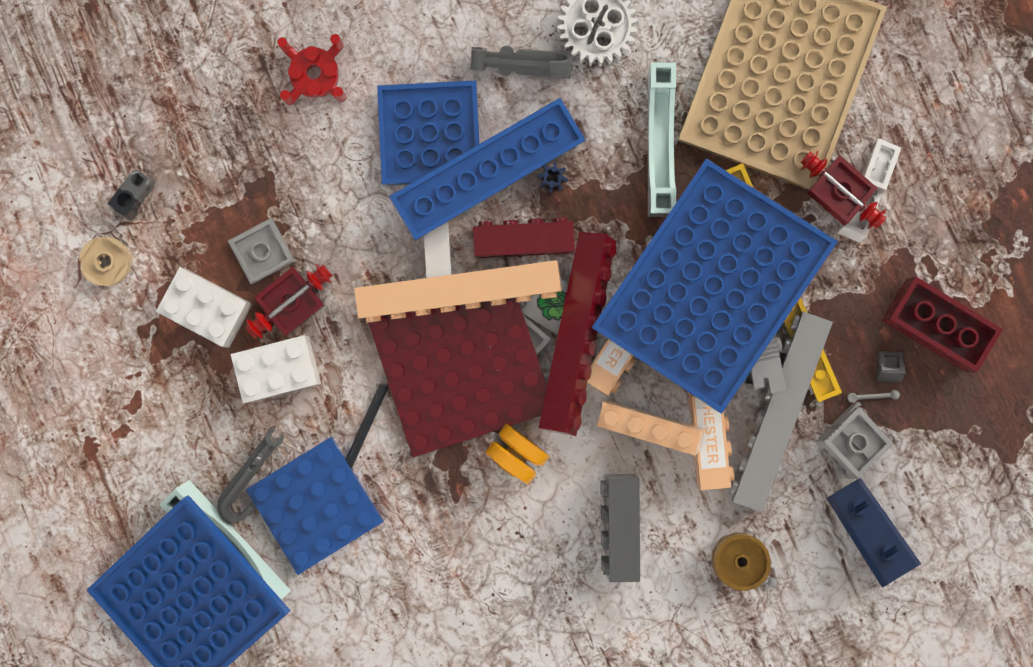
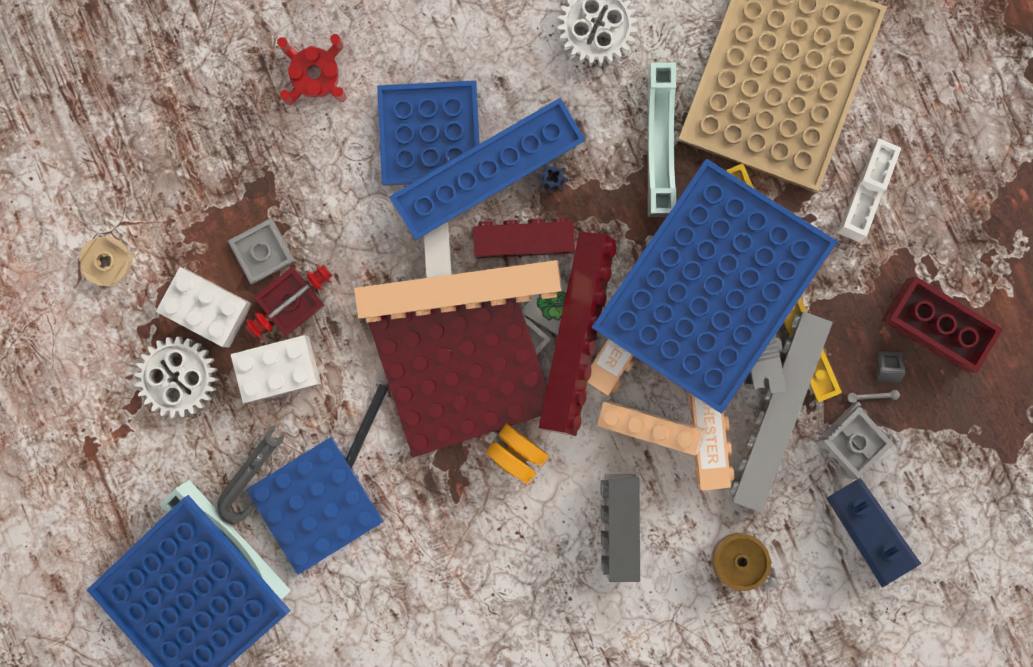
(131, 194): leg -> none
(160, 392): none -> white gear
(523, 62): dark grey piece -> none
(842, 190): dark red plate -> none

